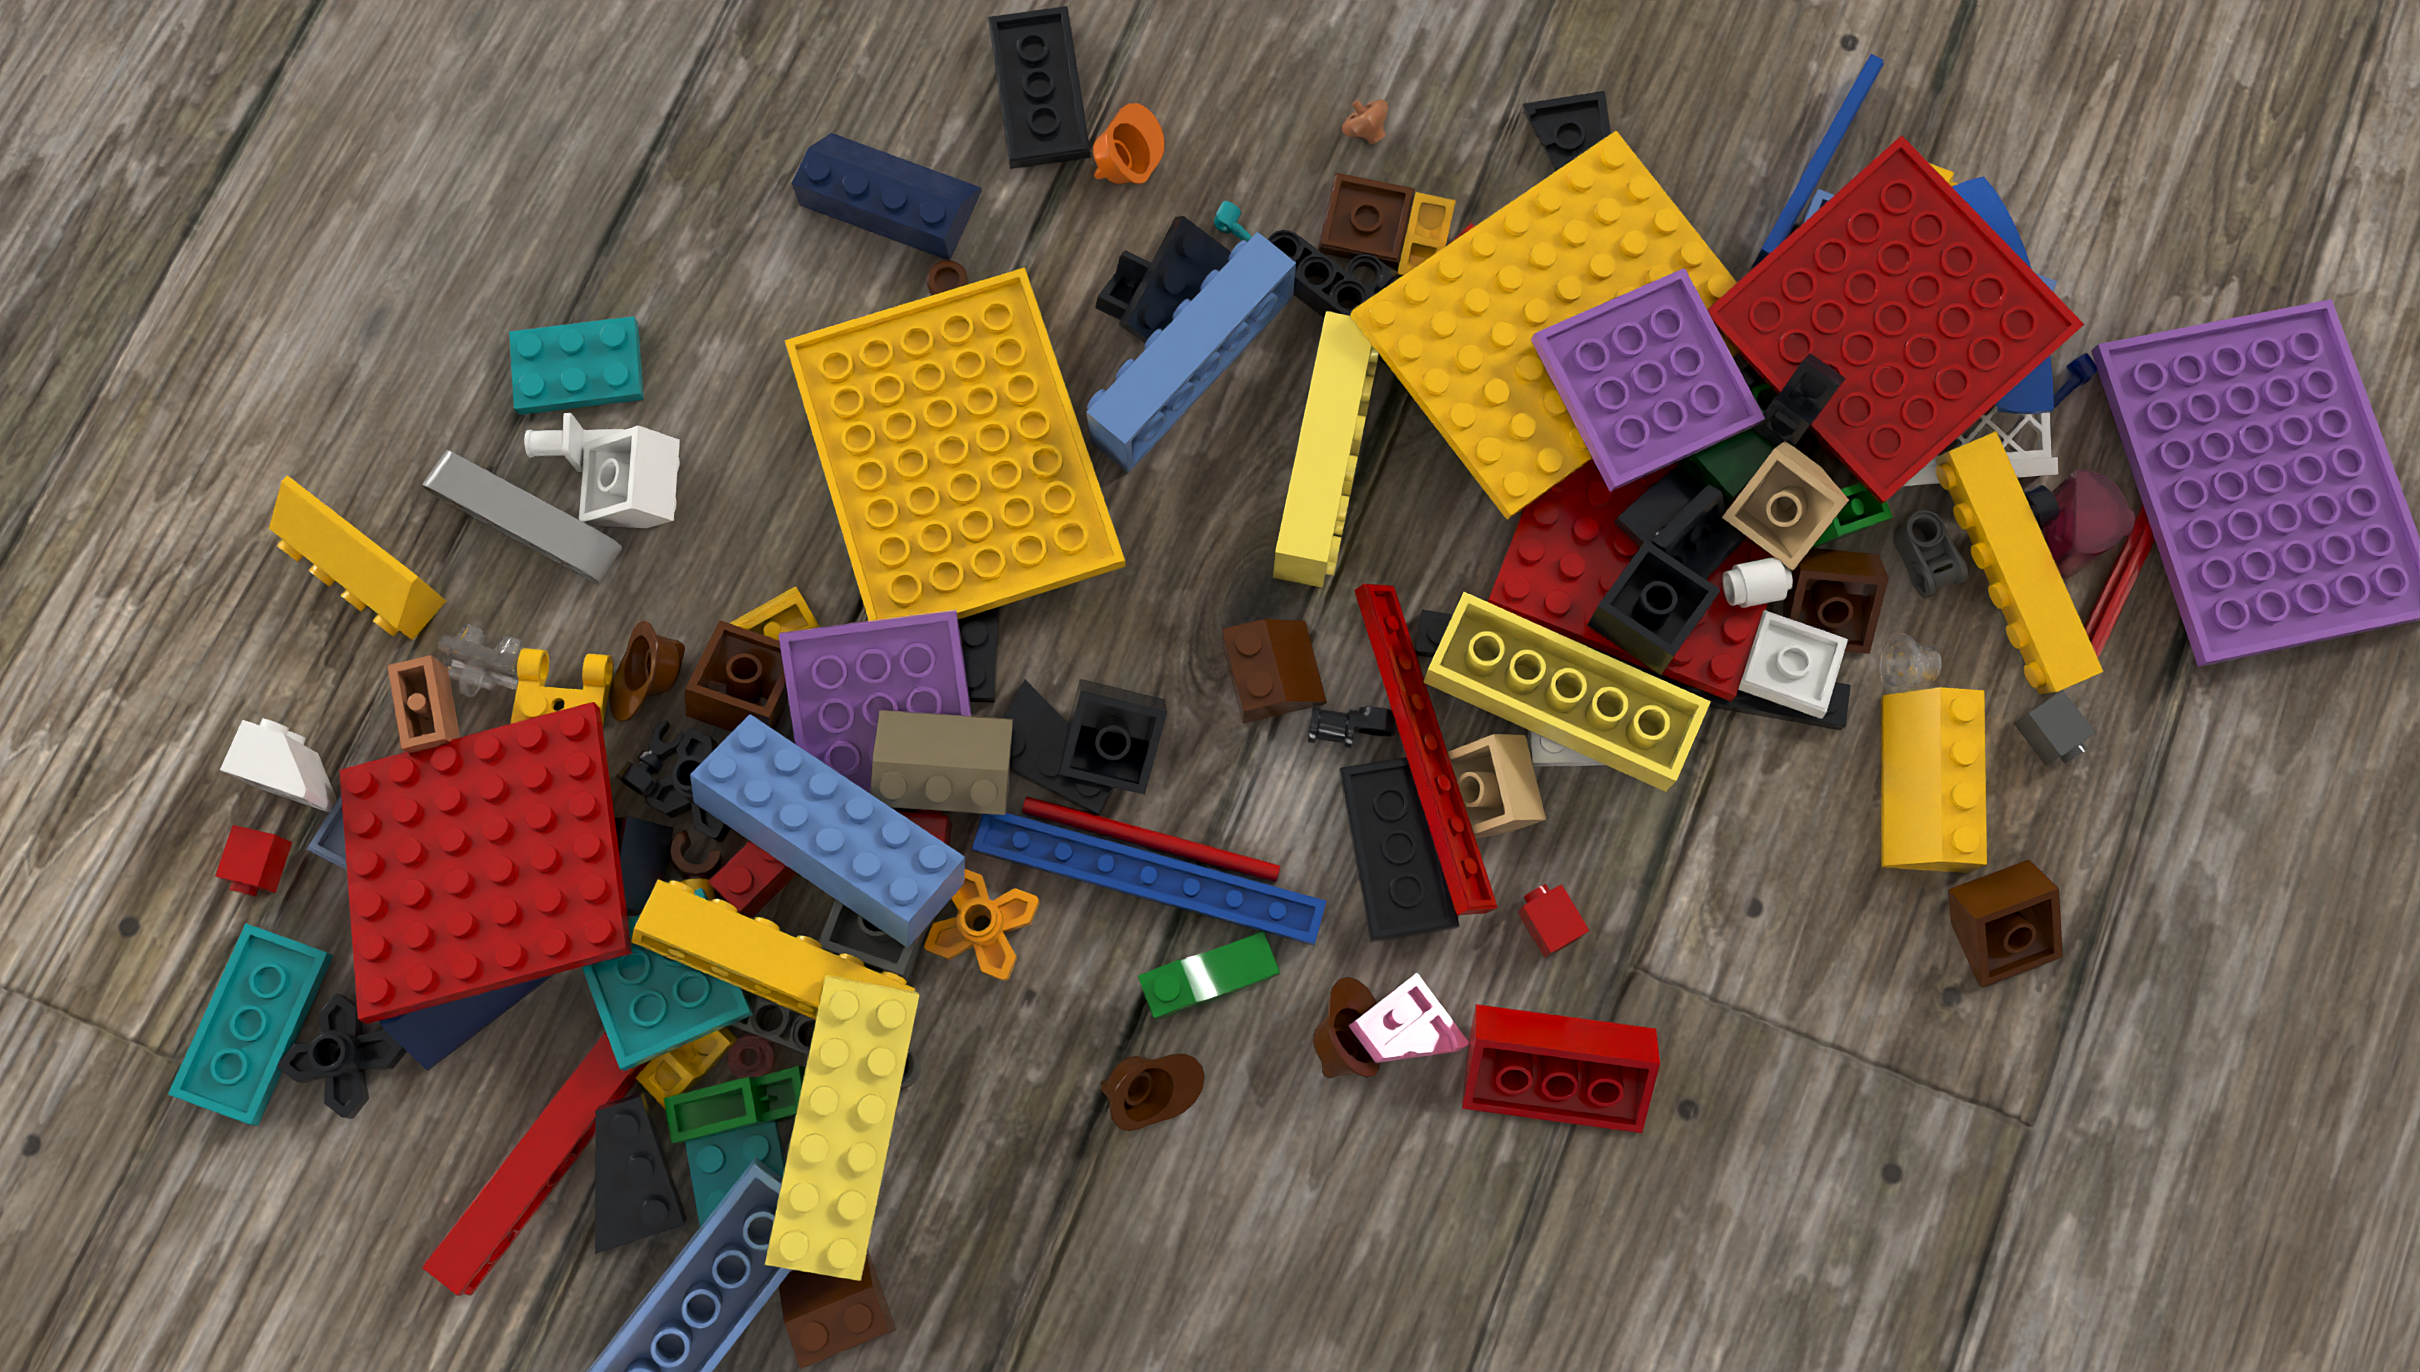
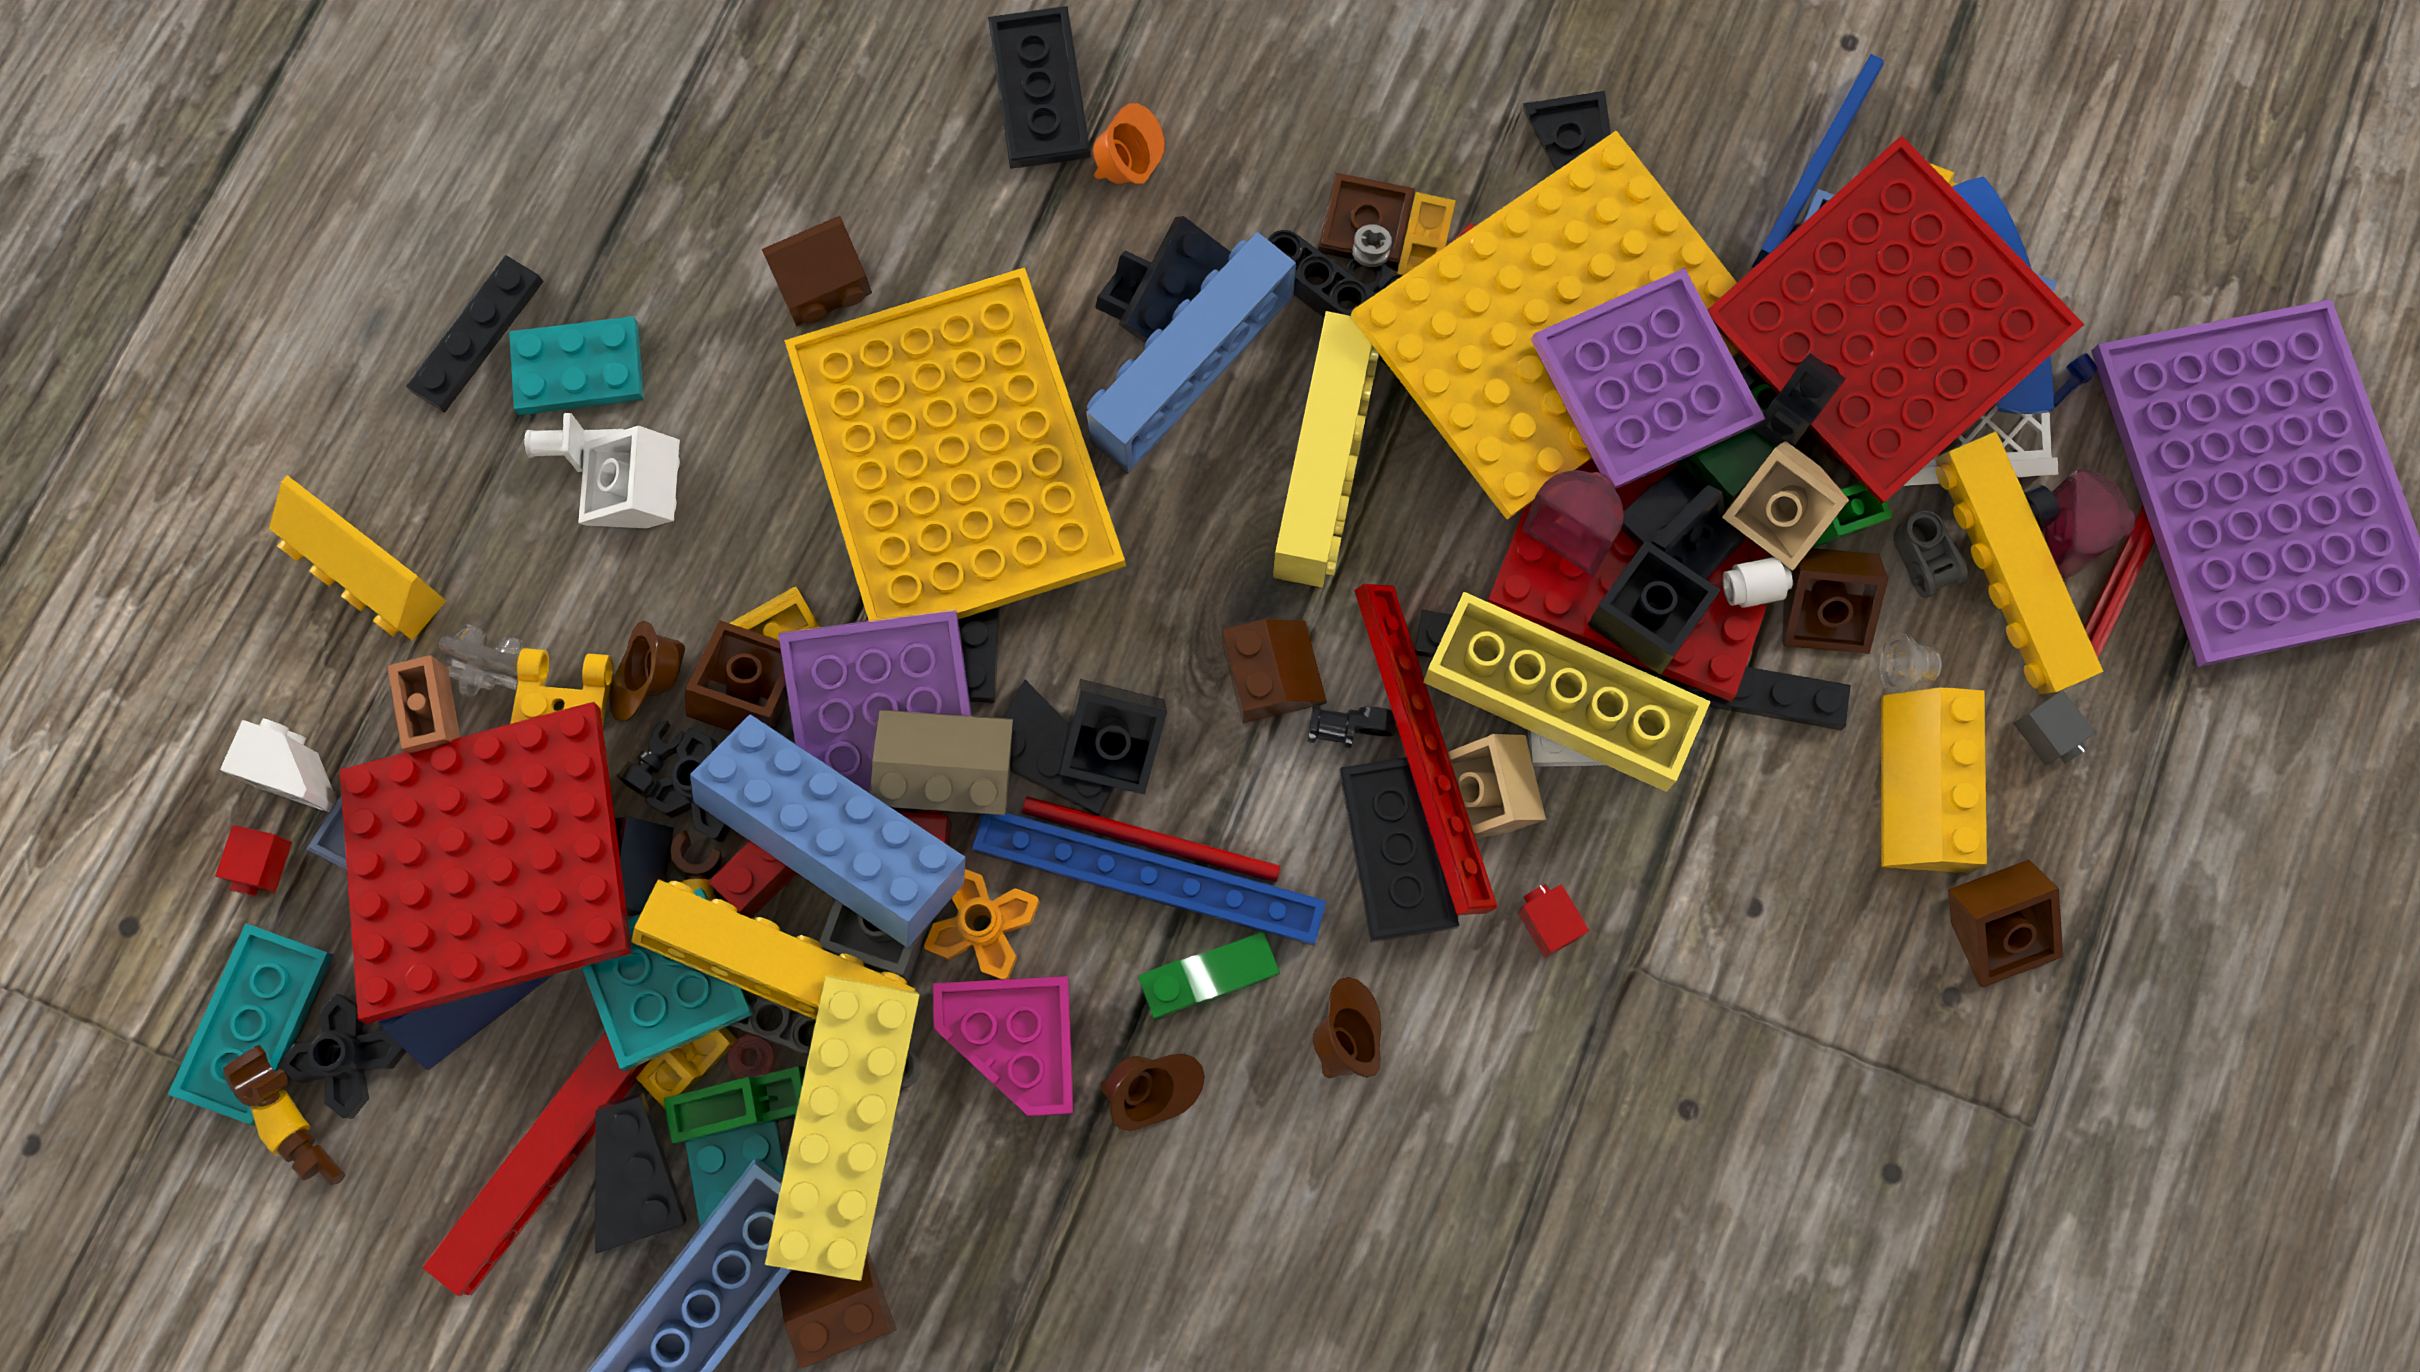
(277, 1117): none -> reddish brown piece
(474, 333): none -> black plate
(522, 516): light grey beam -> none
(817, 271): none -> reddish brown slope
(885, 194): dark blue slope -> none
(946, 276): reddish brown tile -> none
(1014, 1036): none -> dark pink plate
(1226, 221): teal hand -> none
(1367, 121): nougat piece -> none
(1369, 255): none -> light grey bush
(1408, 1025): wing -> none
(1560, 1068): red slope -> none
(1577, 517): none -> clear pink brick
(1793, 664): white plate -> none

